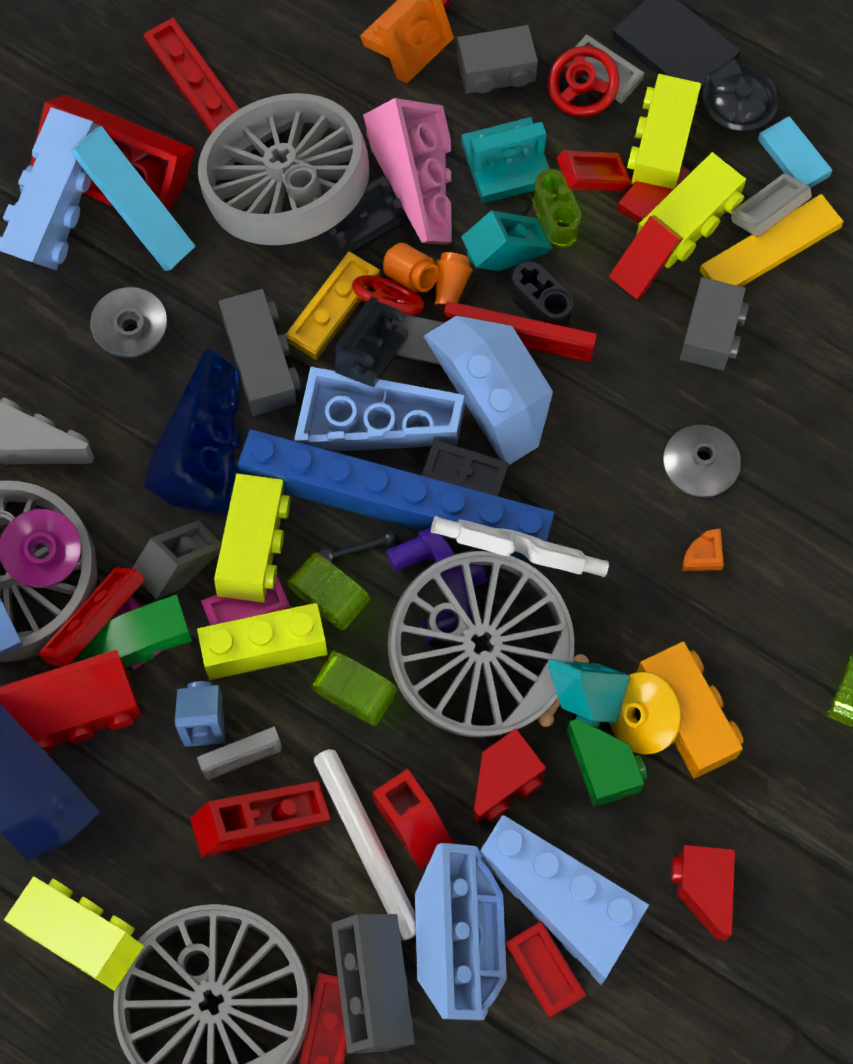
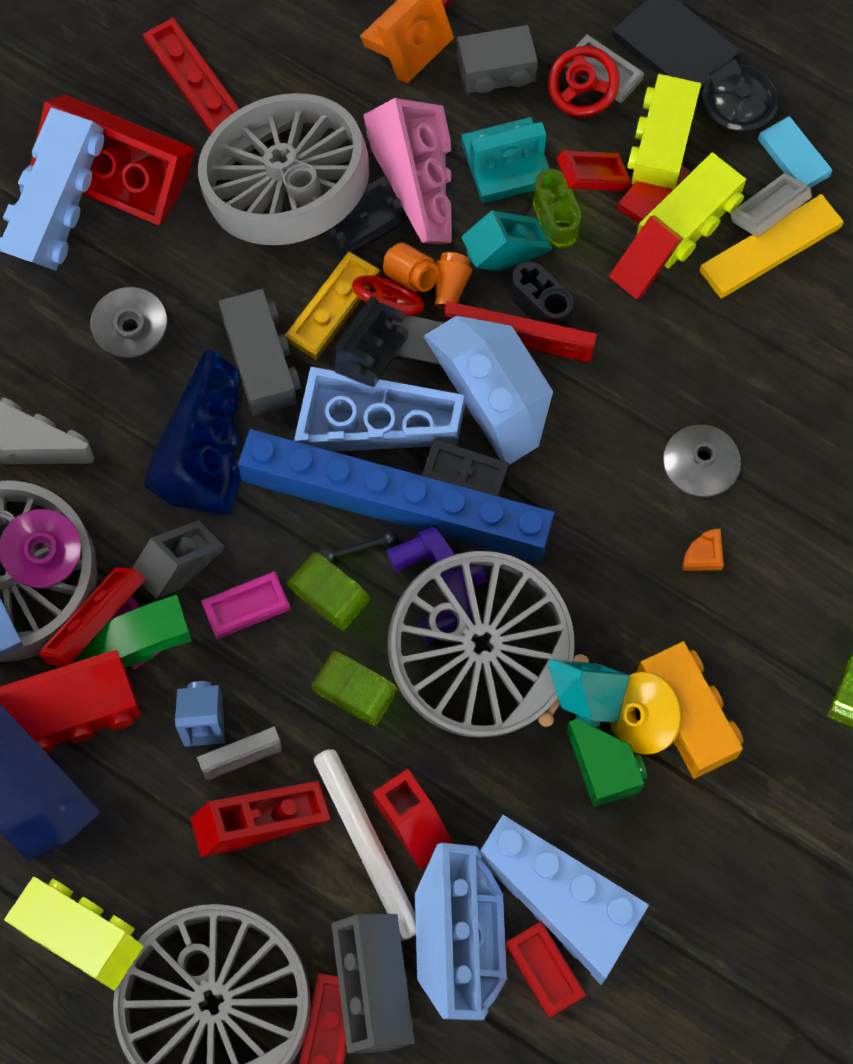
(132, 198): medium azure tile -> none
(251, 538): neon yellow brick -> none
(262, 641): neon yellow brick -> none
(505, 772): red slope -> none
(507, 541): white piece -> none
(707, 886): red slope -> none
(713, 324): dark grey brick -> none

